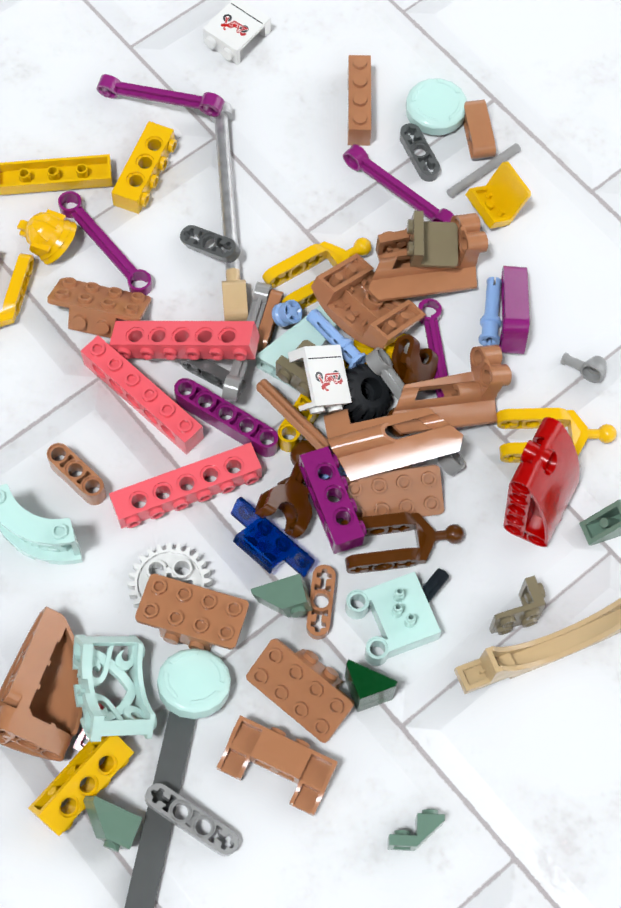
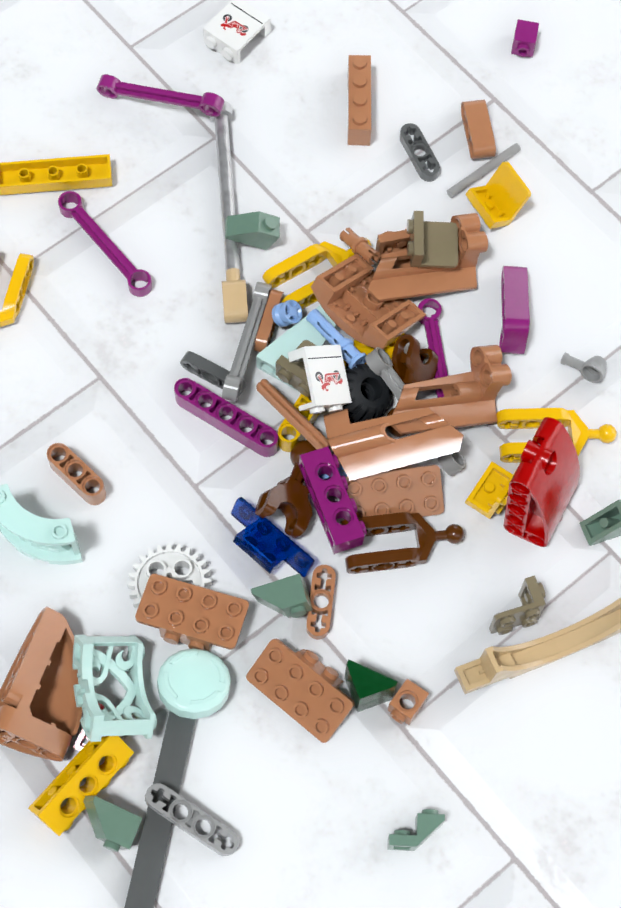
(48, 234): yellow helmet -> none
(97, 307): nougat bracket -> none
(142, 394): coral brick -> none
(153, 138): yellow brick -> none
(186, 340): coral brick -> none
(193, 474): coral brick -> none
(204, 236): dark grey beam -> none
(253, 229): none -> sand green slope
(281, 756): nougat bracket -> none
(358, 159): magenta piece -> none
(360, 246): none -> nougat pin
(400, 612): light aqua piece -> none
(411, 692): none -> nougat brick
(436, 106): light aqua piece -> none
(490, 491): none -> yellow bracket
(491, 321): light blue pin -> none
(525, 38): none -> magenta brick

